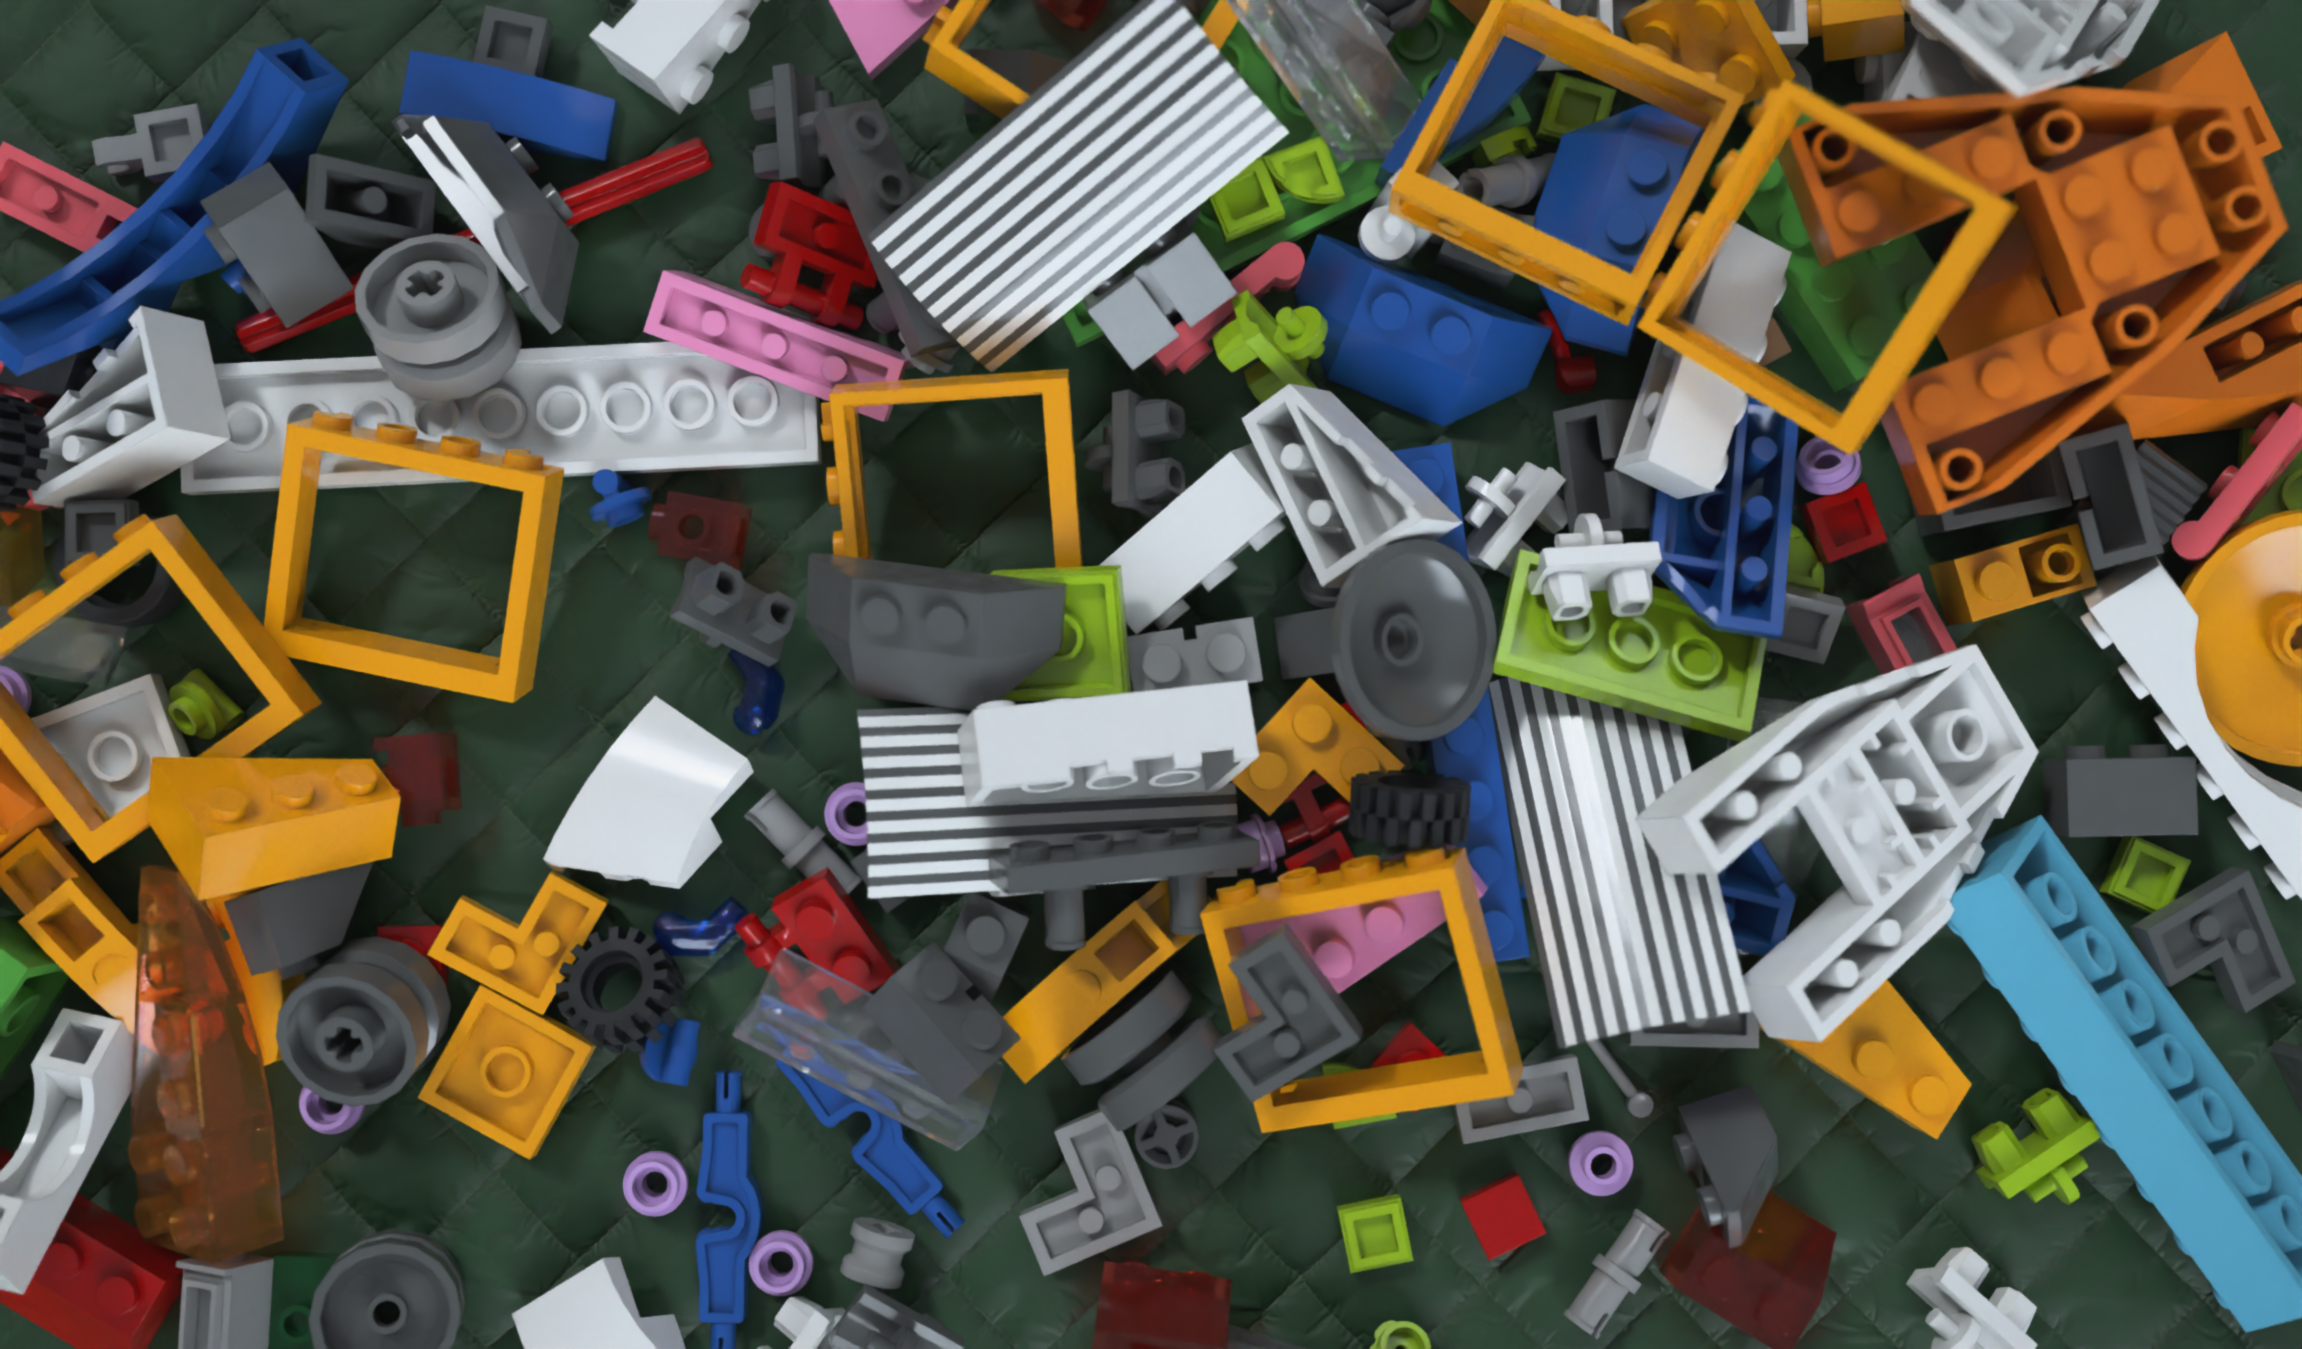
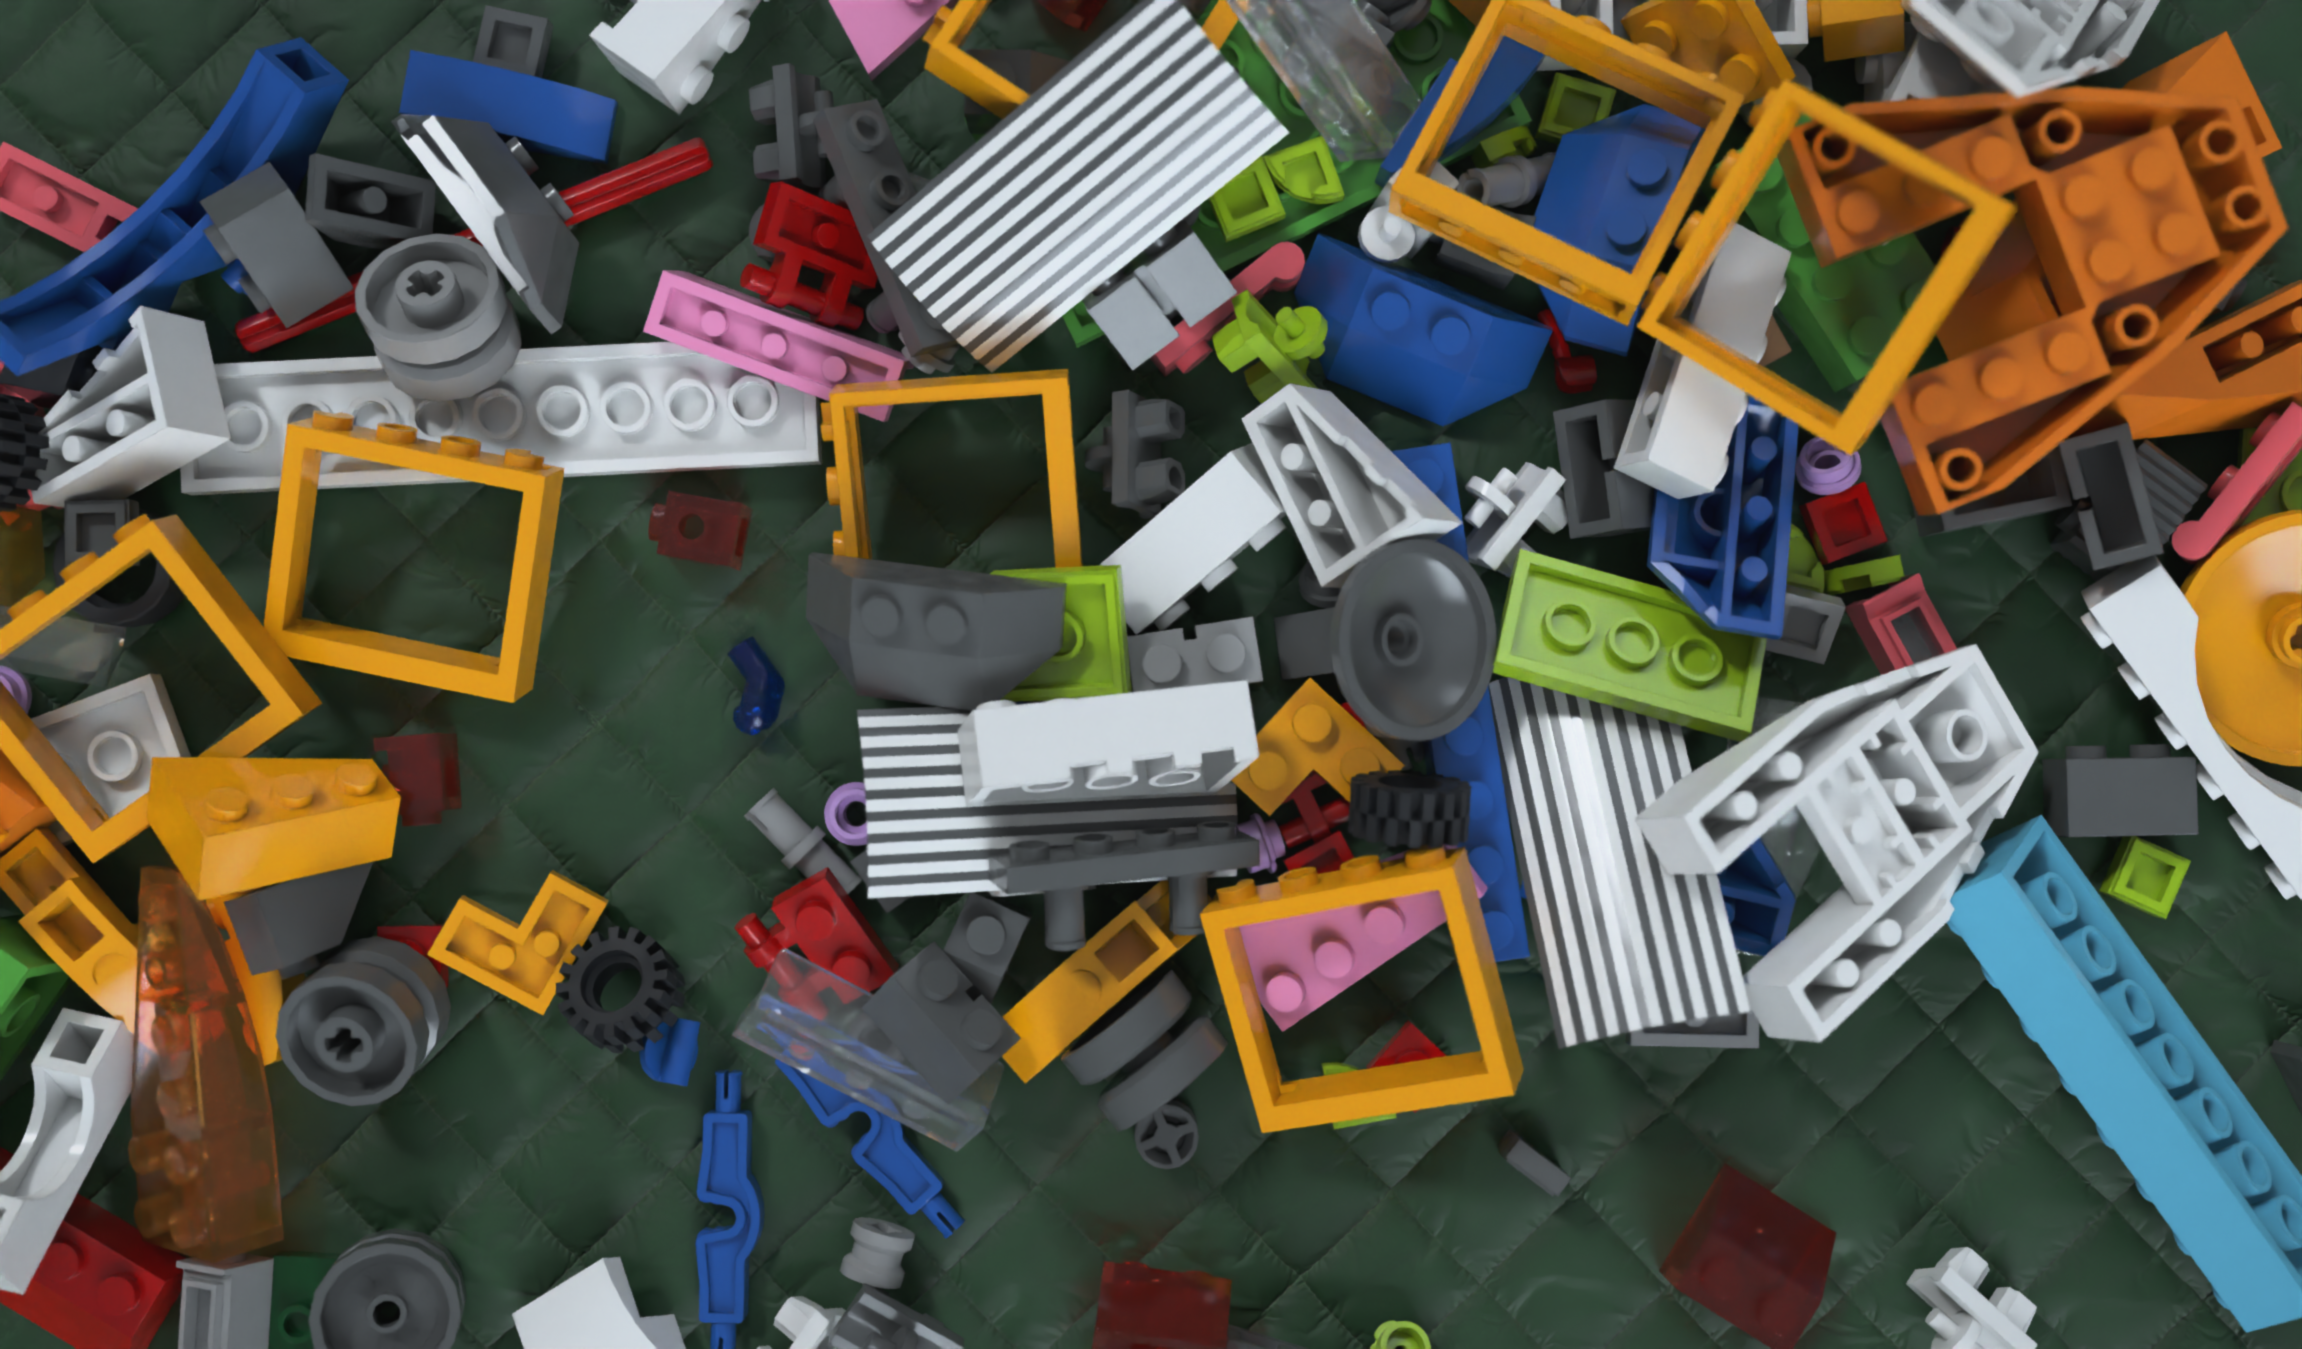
(159, 146): light grey plate -> none
(202, 707): lime plate -> none
(322, 1118): lavender plate -> none
(507, 1071): light orange plate -> none
(620, 501): blue plate -> none
(642, 1197): lavender plate -> none
(650, 802): white slope -> none
(698, 937): clear blue arm -> none
(733, 611): dark grey hips -> none
(772, 1280): lavender plate -> none
(1104, 1209): light grey plate -> none
(1299, 1020): dark grey plate -> none
(1374, 1233): lime tile -> none
(1502, 1215): red tile -> none
(1533, 1163): none -> dark grey tile
(1545, 1098): light grey plate -> none
(1588, 1147): lavender plate -> none
(1595, 562): white hips -> none
(1616, 1273): light grey pin -> none
(1637, 1101): light grey hinge -> none
(1732, 1155): dark grey slope -> none
(1863, 575): none -> lime tile
(1891, 1061): light orange wedge -> none
(2012, 575): light orange slope -> none
(2043, 1159): lime hips -> none
(2222, 927): dark grey plate -> none

